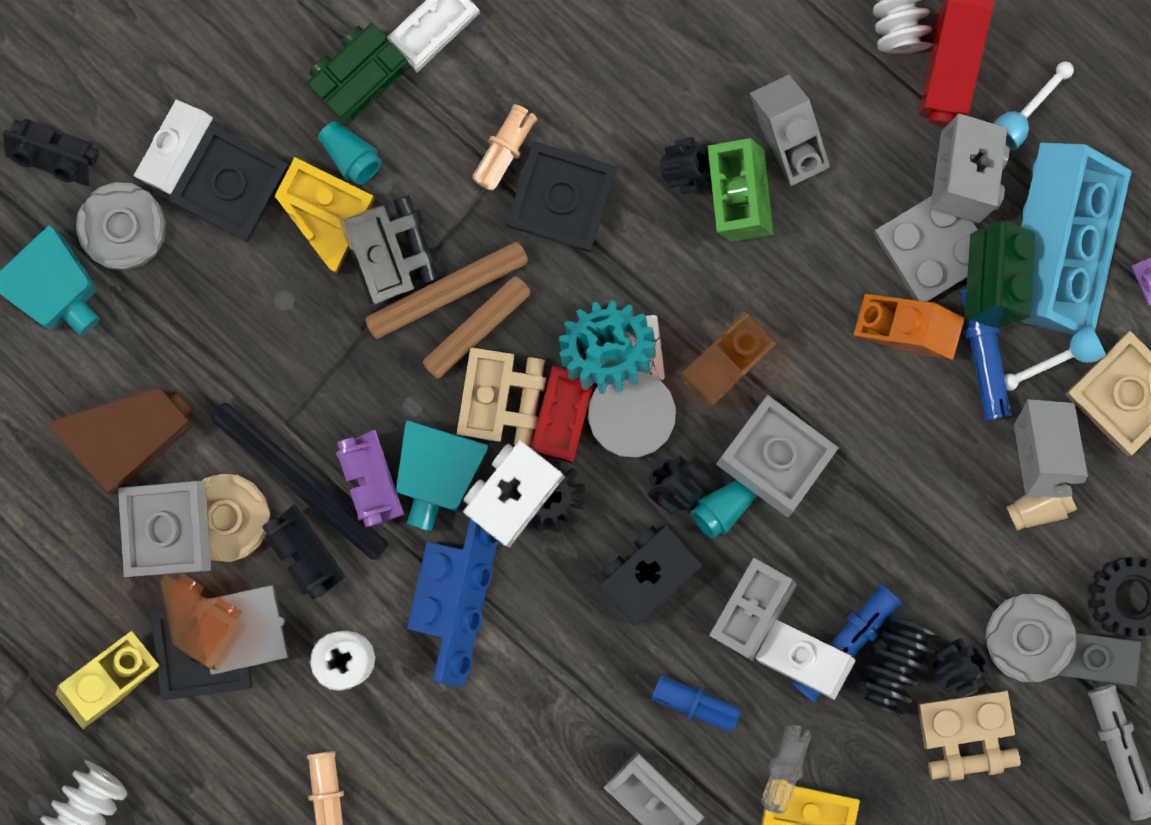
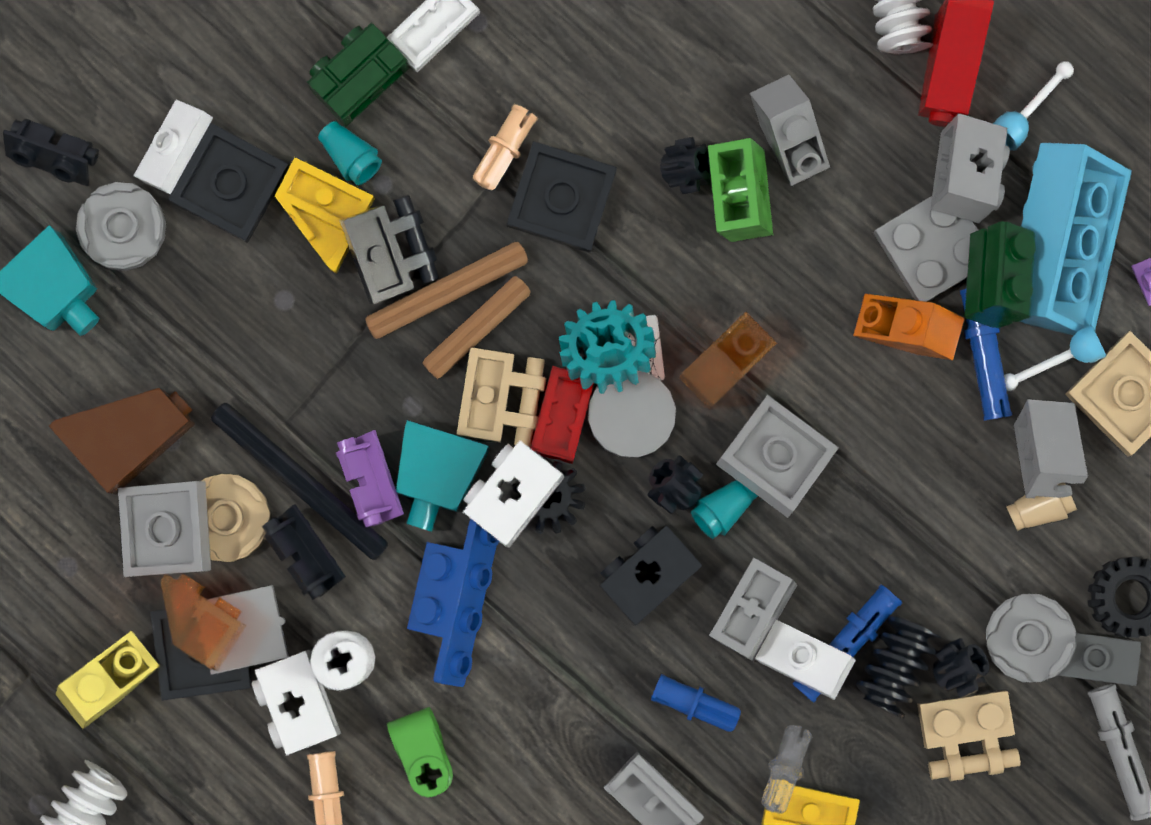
(316, 716): none -> white brick
(418, 743): none -> bright green piece

